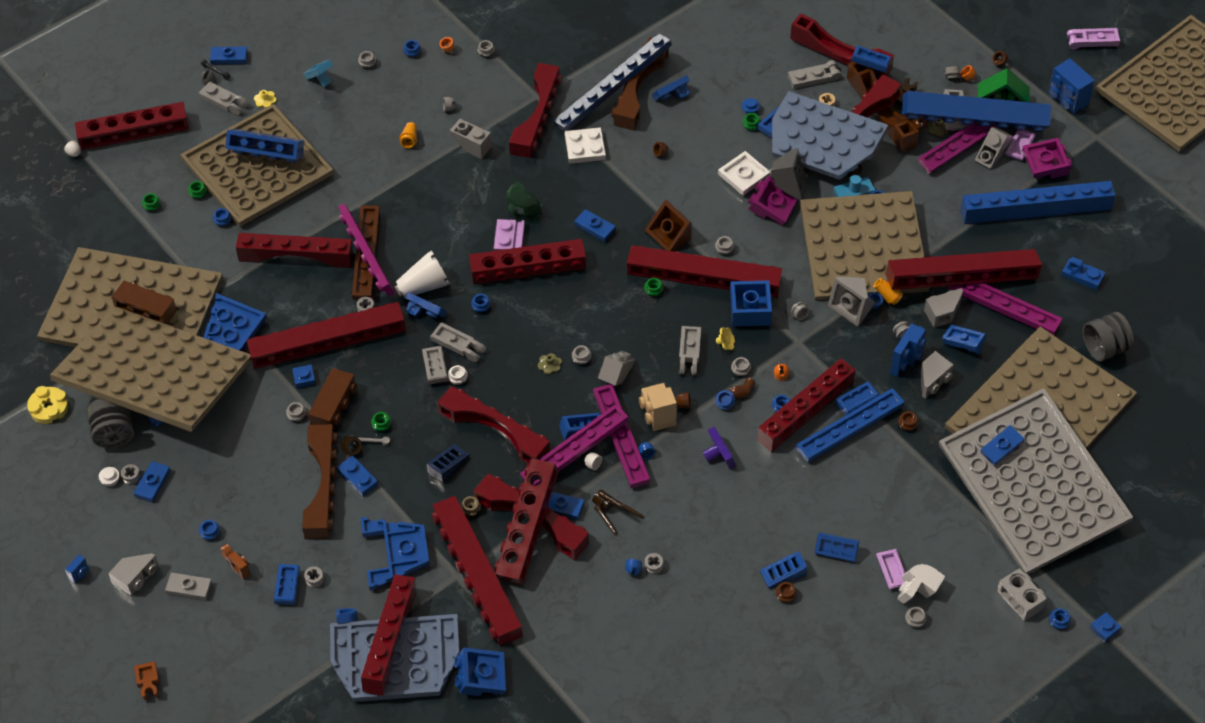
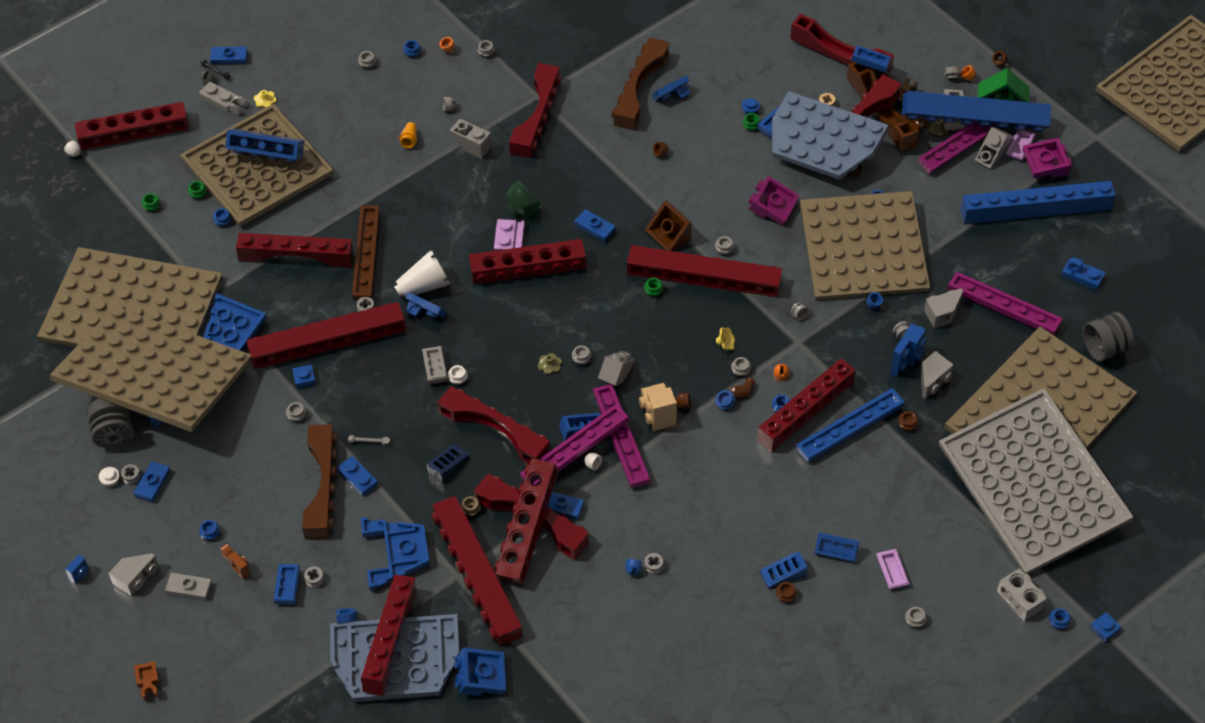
(47, 395): light yellow plate -> none
(144, 302): reddish brown brick -> none
(319, 71): dark azure tile -> none
(332, 398): reddish brown brick -> none
(356, 445): dark brown plate -> none
(368, 255): magenta plate -> none
(381, 417): green plate -> none
(457, 342): light grey hinge -> none
(483, 300): blue plate -> none
(585, 145): white plate -> none
(605, 501): dark brown plant -> none
(612, 82): plate -> none
(646, 450): blue hinge -> none
(689, 348): light grey hinge -> none
(718, 449): dark purple tile -> none
(743, 173): white plate -> none
(750, 303): blue brick -> none
(789, 174): dark grey slope -> none
(814, 75): light grey plate -> none
(850, 299): light grey slope -> none
(856, 186): dark azure tile -> none
(856, 398): blue plate -> none
(885, 291): light orange cone -> none
(921, 579): white brick -> none
(963, 269): dark red brick -> none
(964, 338): blue hinge -> none
(1002, 445): blue plate -> none
(1071, 86): blue brick -> none
(1093, 37): lavender plate -> none

